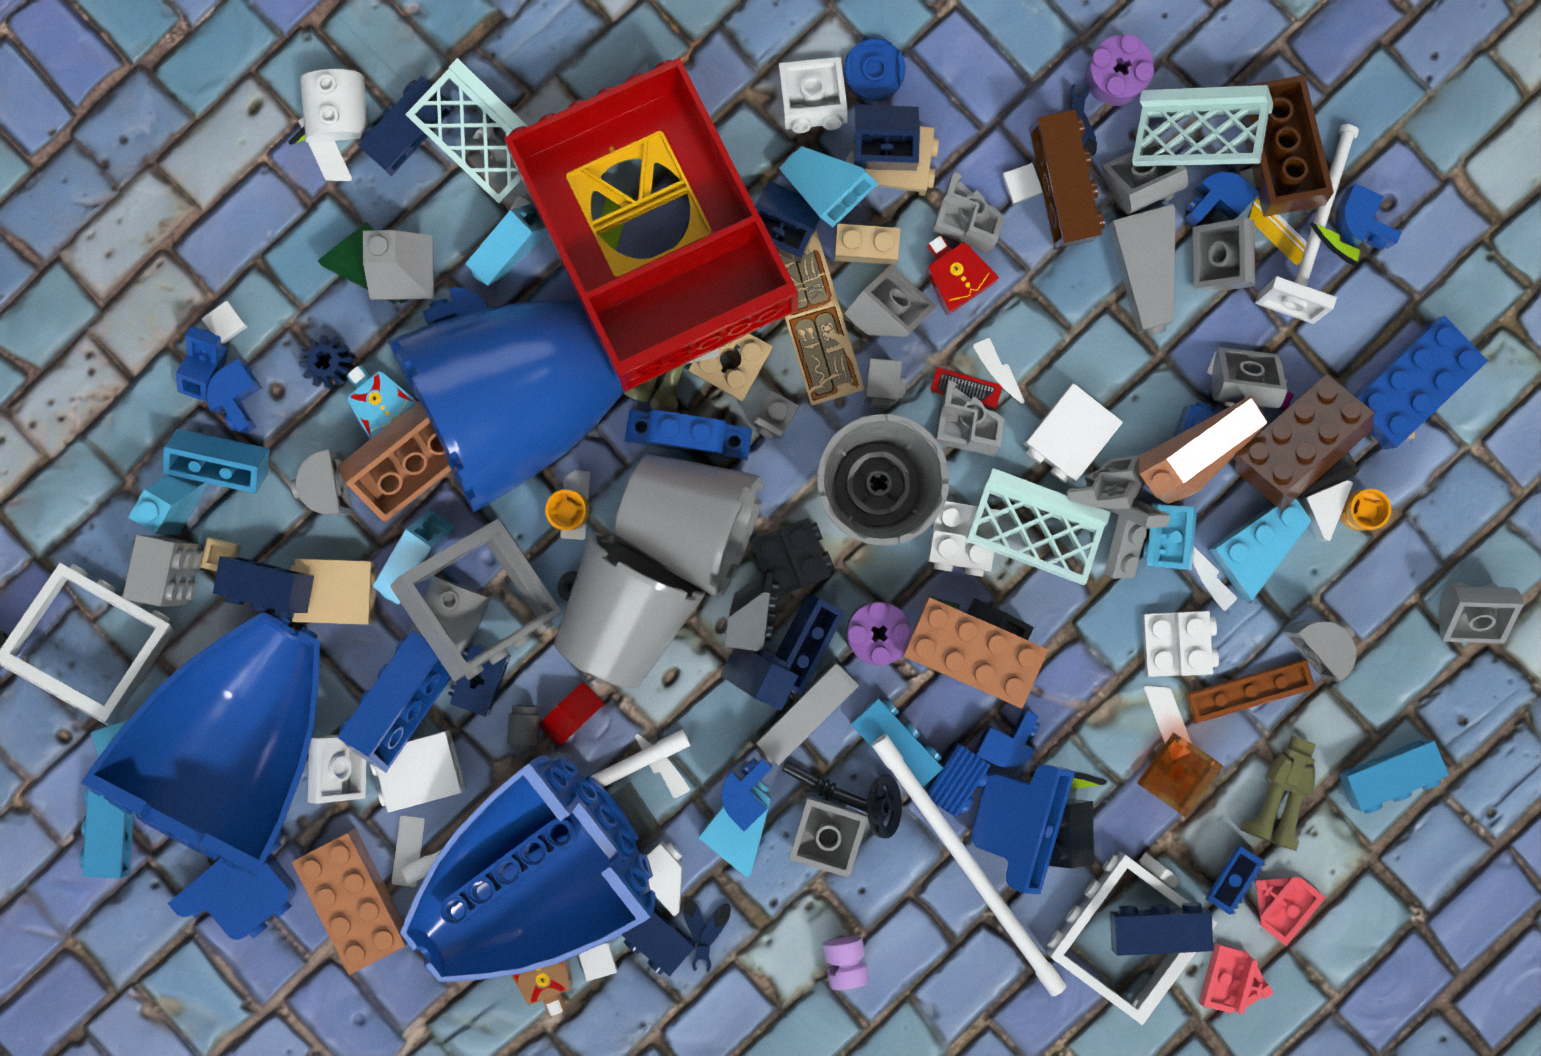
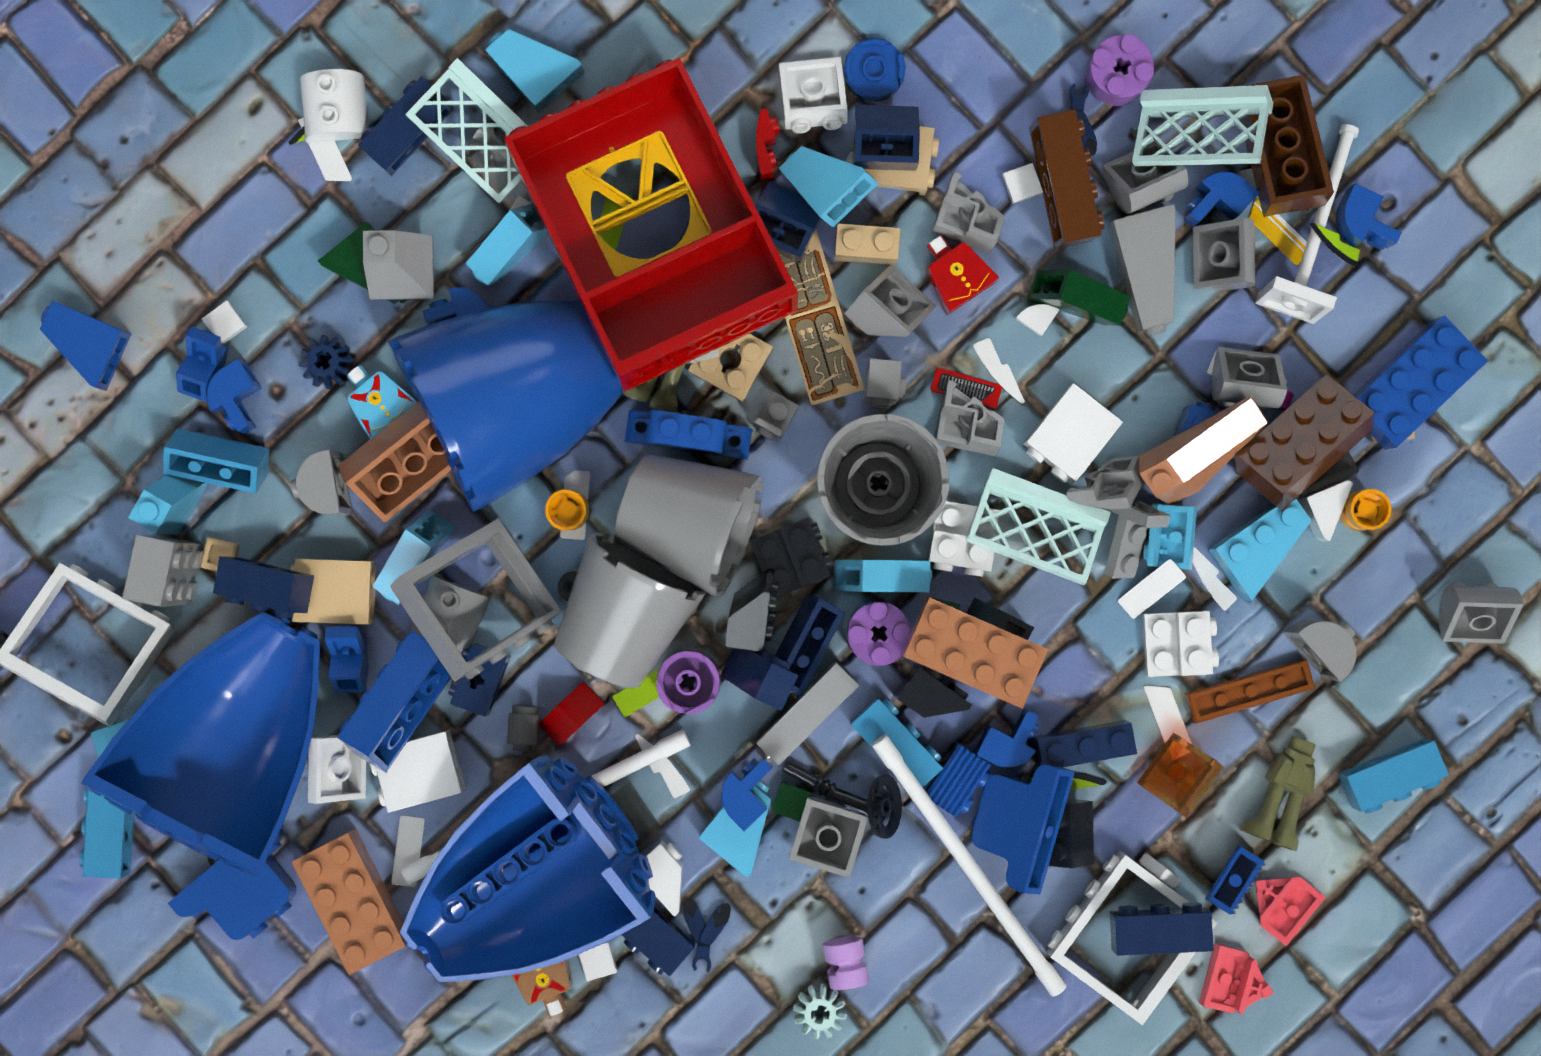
(85, 342): none -> blue slope
(348, 659): none -> blue brick
(533, 67): none -> medium azure slope
(633, 699): none -> lime sticker
(683, 698): none -> medium lavender brick
(765, 137): none -> red slope
(790, 801): none -> dark green tile
(827, 1019): none -> light aqua gear
(882, 575): none -> medium azure slope
(930, 697): none -> black slope
(1037, 317): none -> white tile
(1079, 296): none -> dark green slope
(1085, 744): none -> dark blue brick
(1151, 588): none -> white sticker

